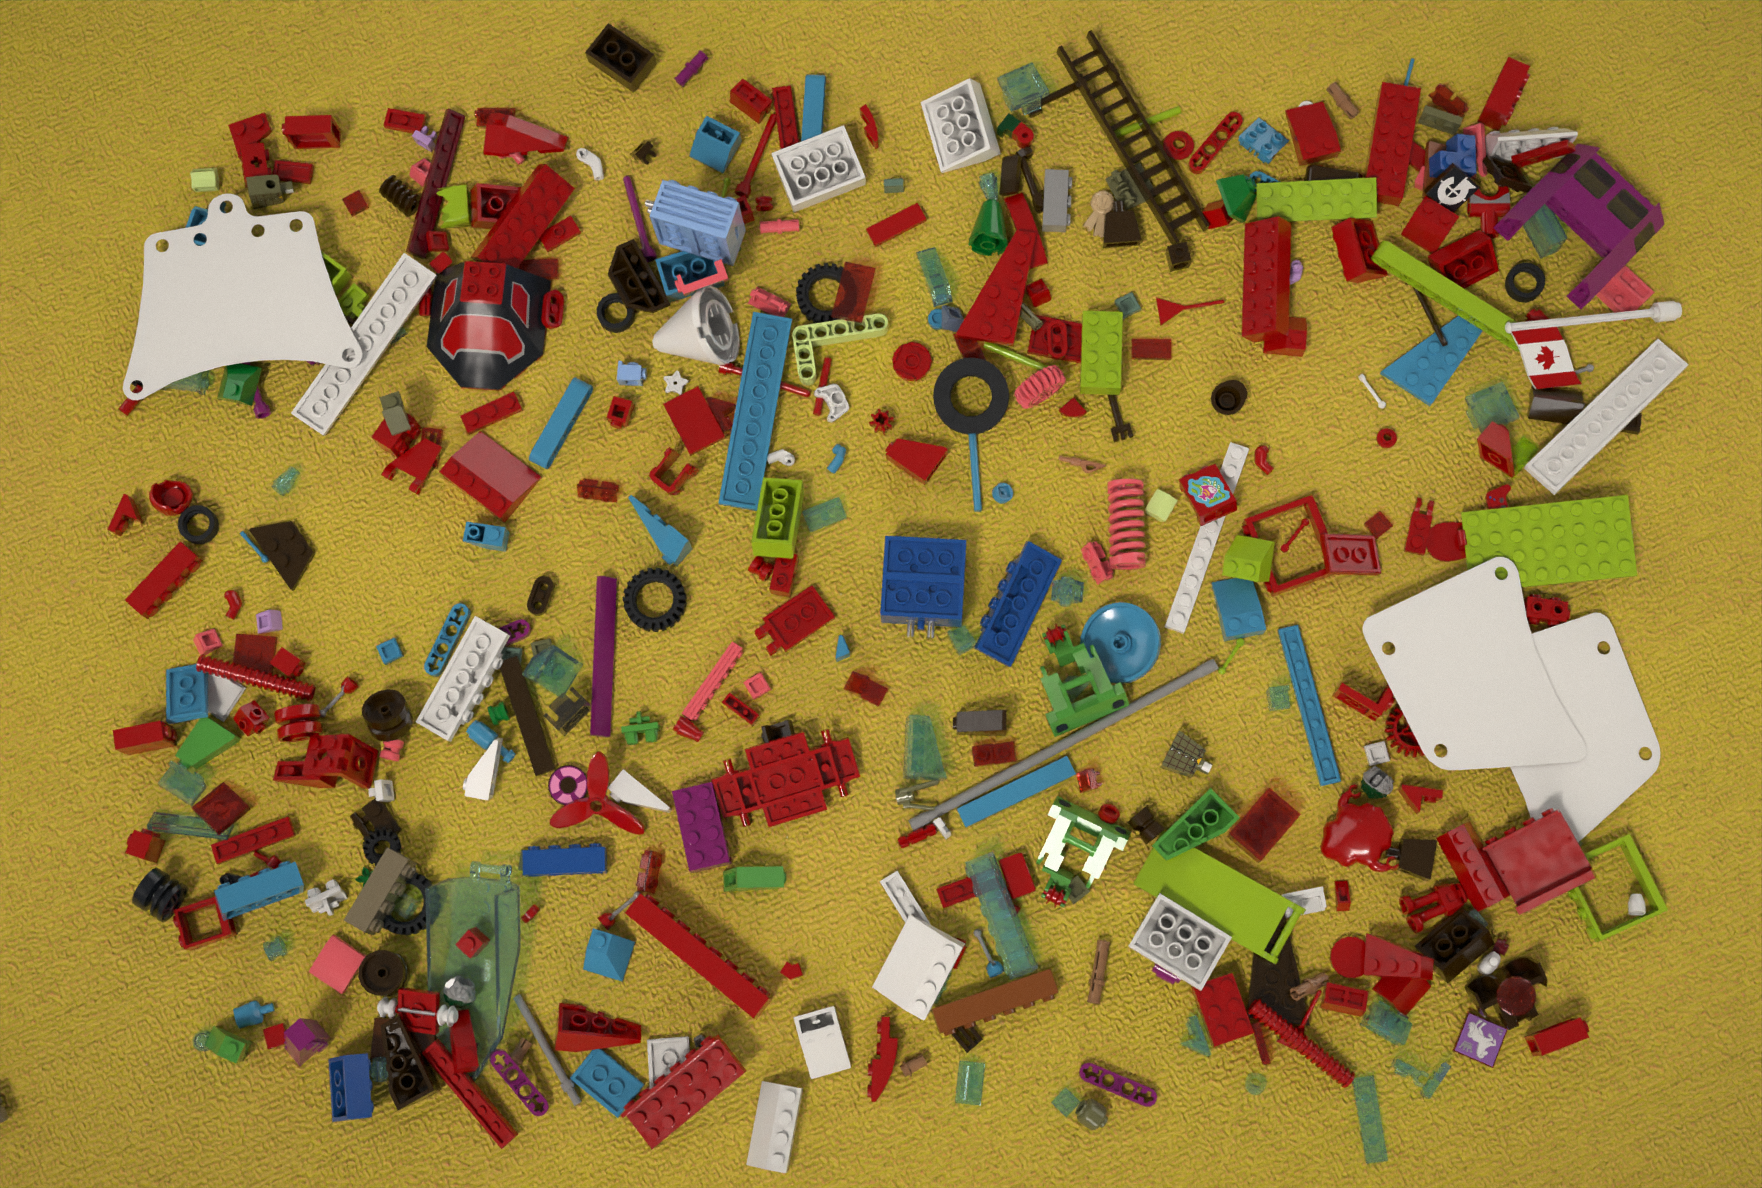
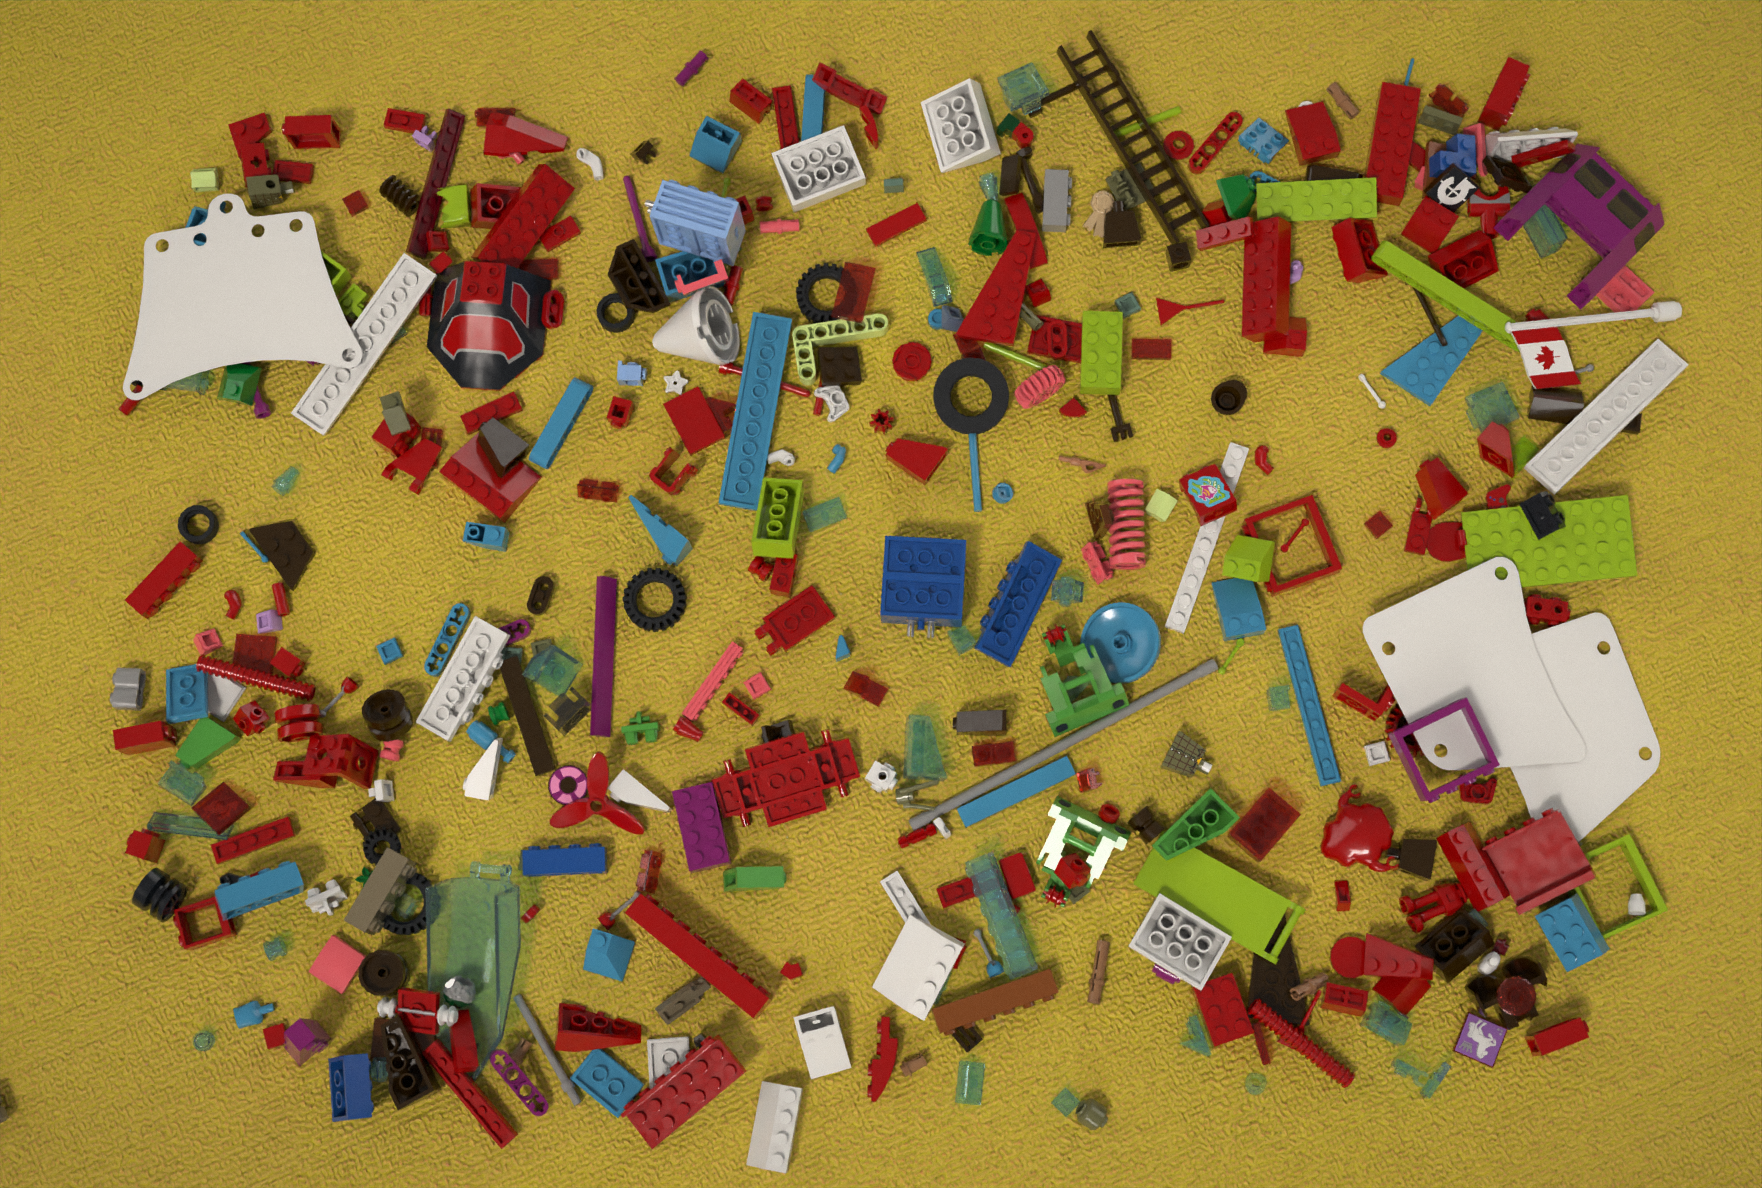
(126, 510): red slope -> none
(128, 689): none -> light grey brick
(170, 497): red piece -> none
(228, 1045): bright green slope -> none
(273, 862): red hand -> none
(280, 599): none -> red axle
(419, 171): coral slope -> none
(473, 942): red brick -> none
(501, 446): none -> dark brown slope
(621, 57): dark brown brick -> none
(682, 1000): none -> dark tan hinge
(732, 284): none -> red pin
(744, 187): red piece -> none
(768, 302): coral hinge -> none
(839, 366): none -> dark brown plate
(848, 91): none -> red slope
(878, 770): none -> white brick
(1072, 871): none -> red brick
(1100, 518): none -> reddish brown wing
(1116, 1088): magenta beam -> none
(1225, 233): none -> red plate
(1310, 899): white hinge -> none
(1350, 554): red tile -> none
(1369, 1119): clear light blue tile -> none
(1376, 783): light grey piece -> none
(1407, 760): none -> magenta window
(1414, 794): red slope -> none
(1439, 487): none -> red slope
(1478, 792): none -> red piece
(1529, 268): black tyre -> none
(1543, 514): none -> black bracket
(1572, 932): none -> dark azure brick

